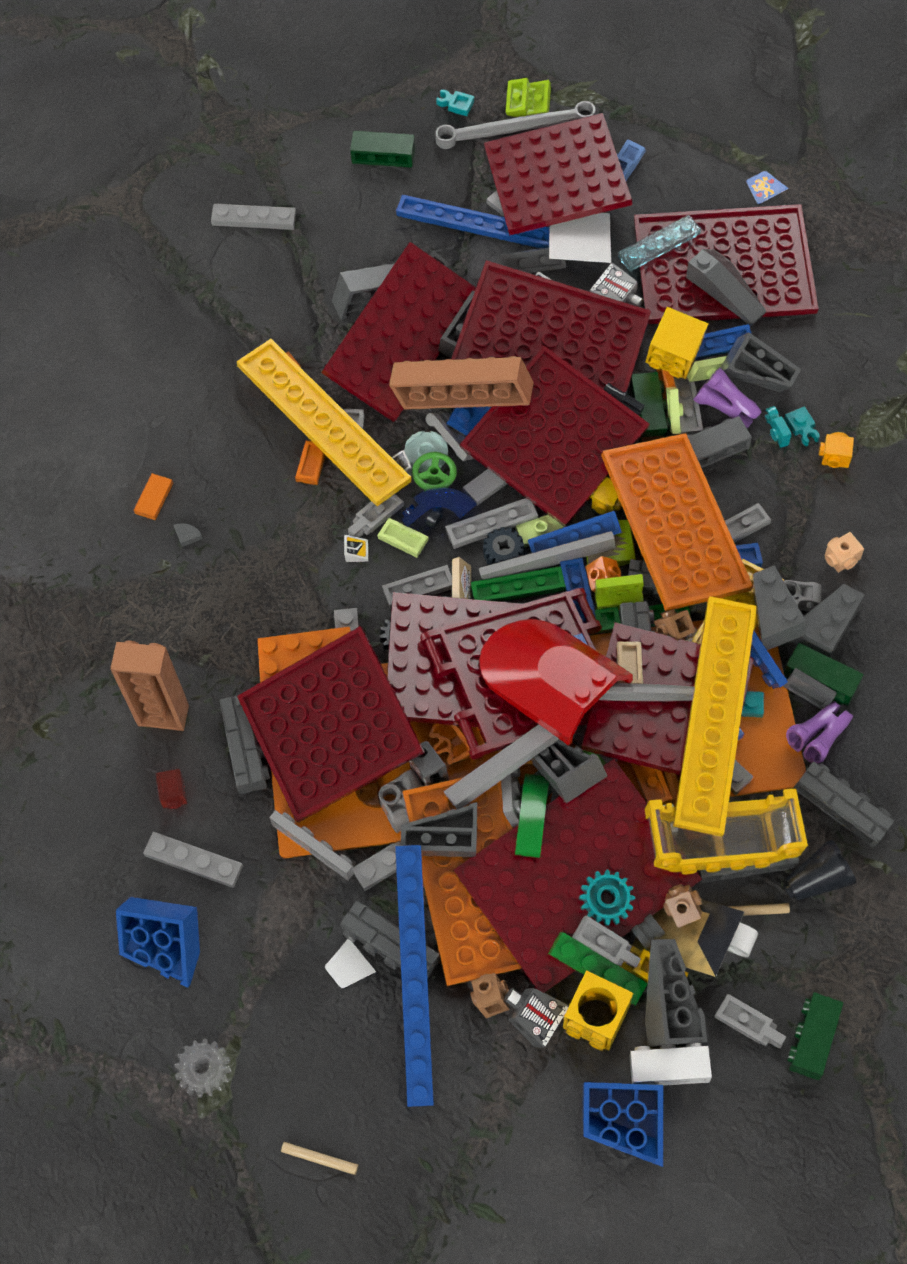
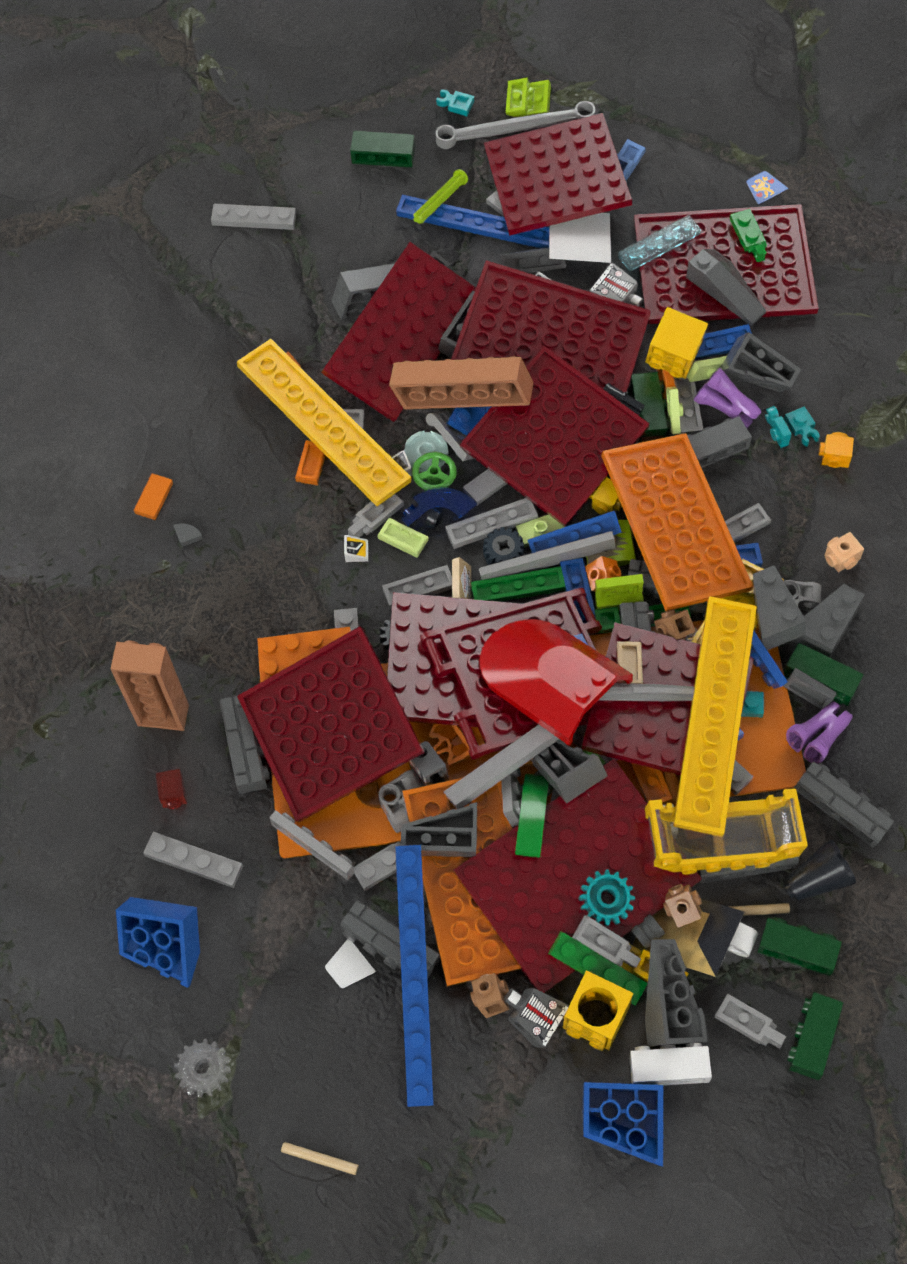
(459, 178): none -> lime axle
(749, 233): none -> green hinge
(799, 946): none -> dark green brick

